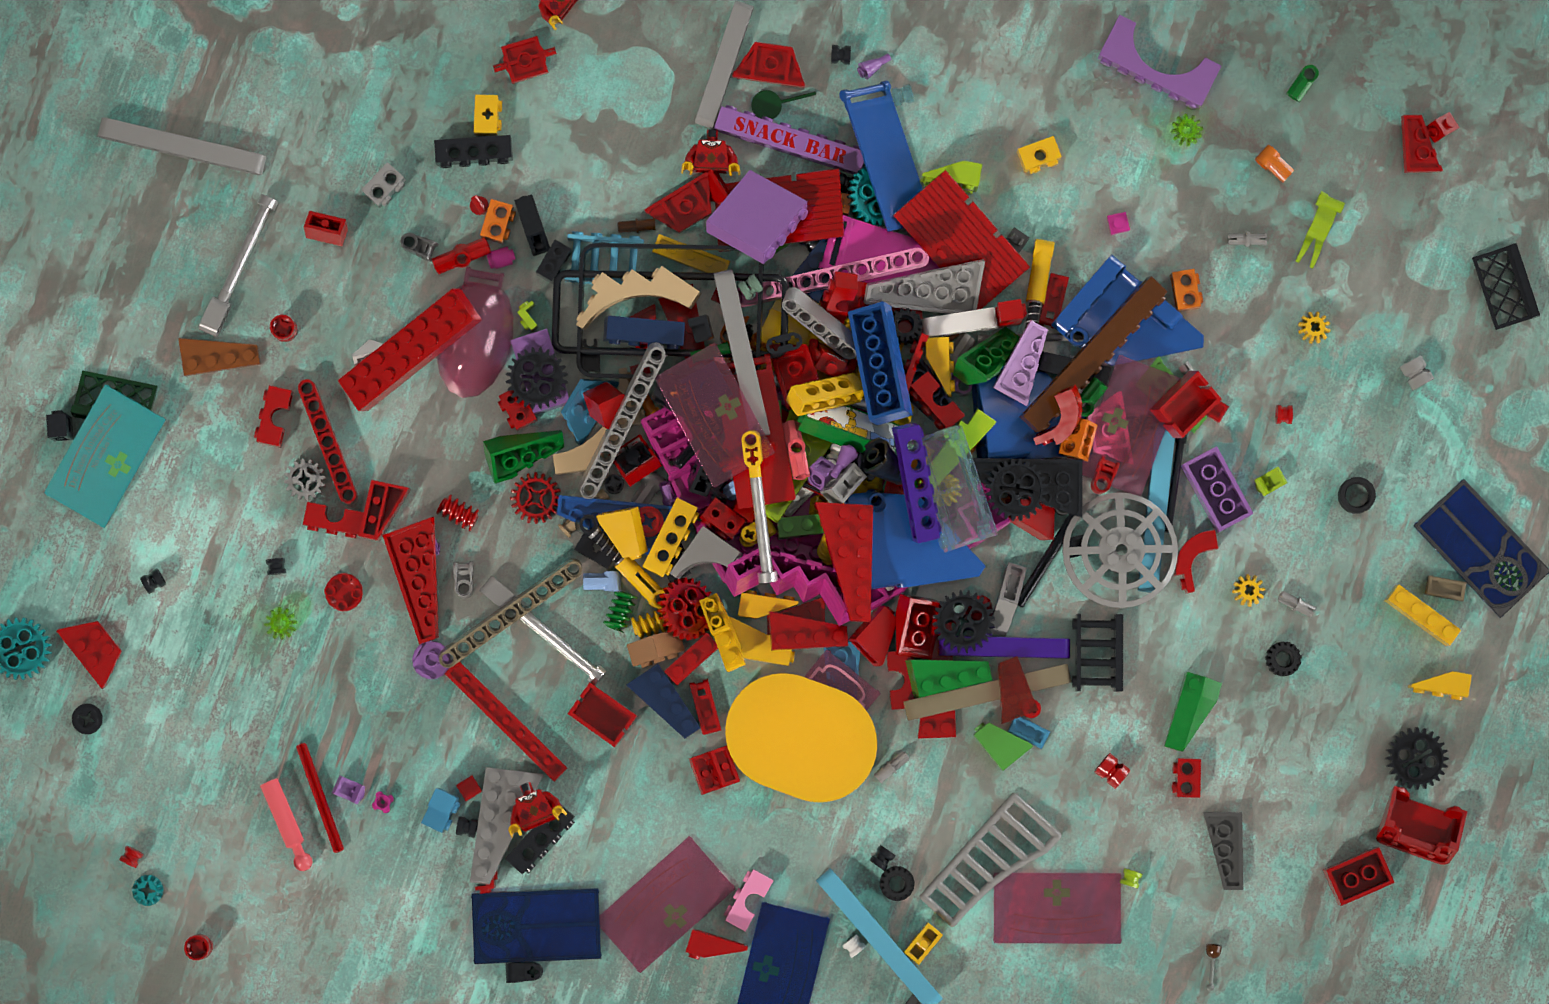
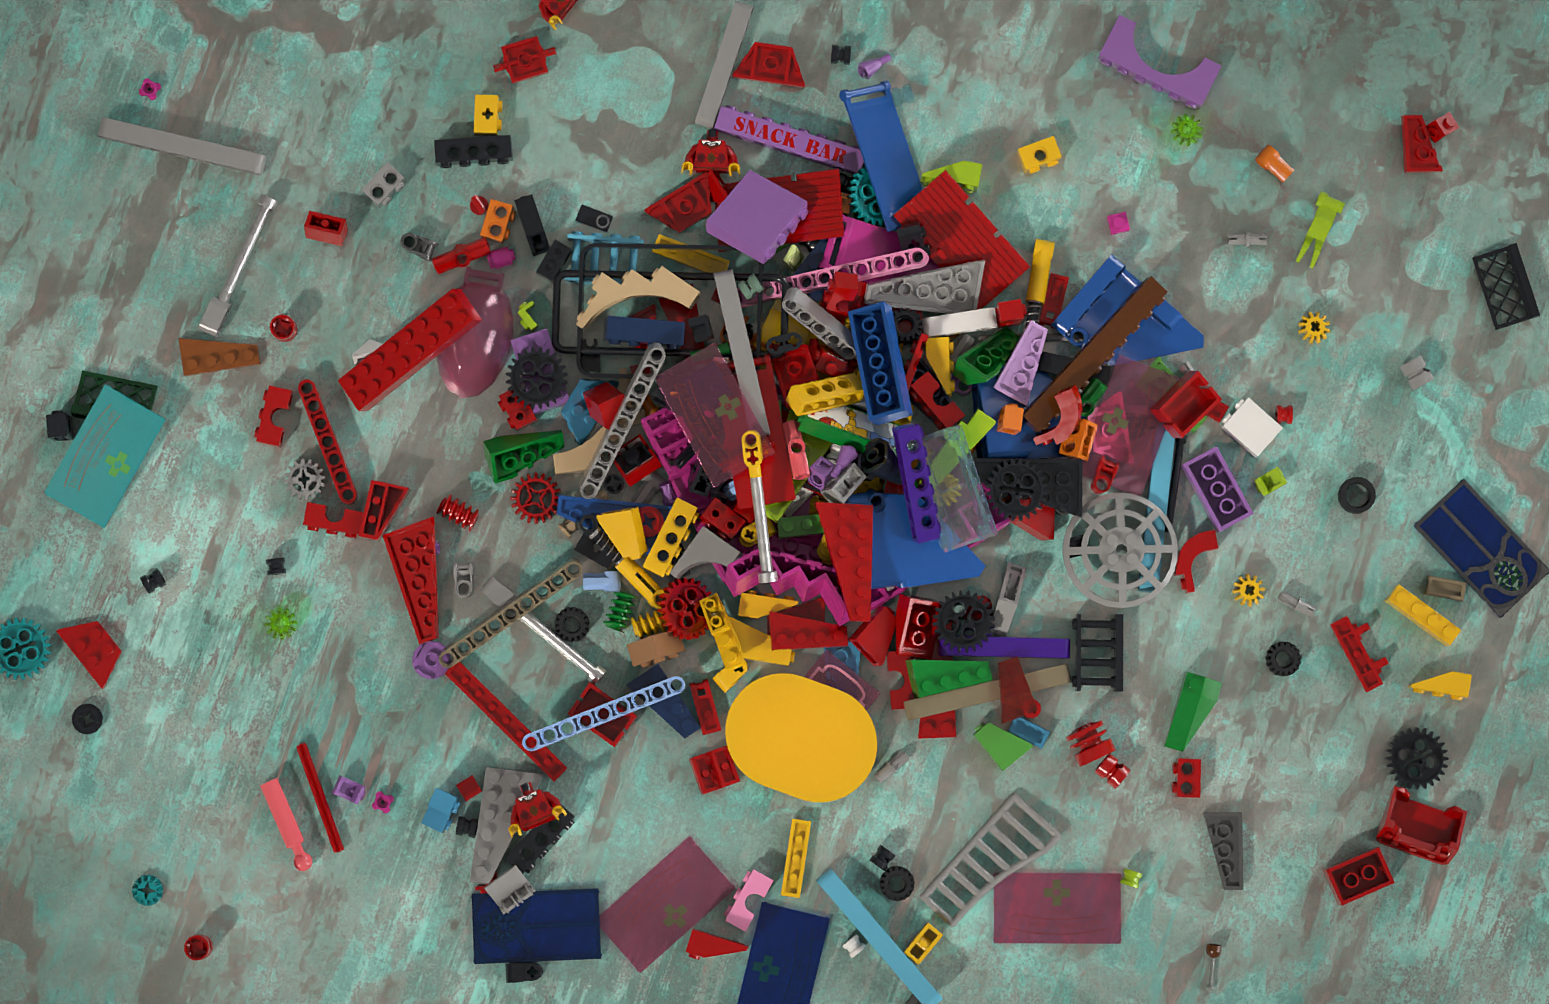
(131, 856): red wheel -> none
(147, 83): none -> dark pink plate
(343, 592): red dish -> none
(510, 889): none -> light grey hinge
(560, 624): none -> black tyre
(594, 218): none -> black sticker
(596, 720): none -> light blue beam
(636, 225): reddish brown axle -> none
(691, 659): red arch -> none
(727, 680): none -> yellow piece
(768, 103): dark green piece -> none
(793, 258): none -> yellowish green slope
(795, 858): none -> yellow plate
(911, 231): none -> black brick
(1010, 419): none -> orange brick
(1017, 239): dark grey tile -> none
(1043, 563): black axle -> none
(1090, 743): none -> red wheel
(1180, 290): orange brick -> none
(1251, 427): none -> white brick
(1302, 84): green piece -> none
(1349, 639): none -> red hinge

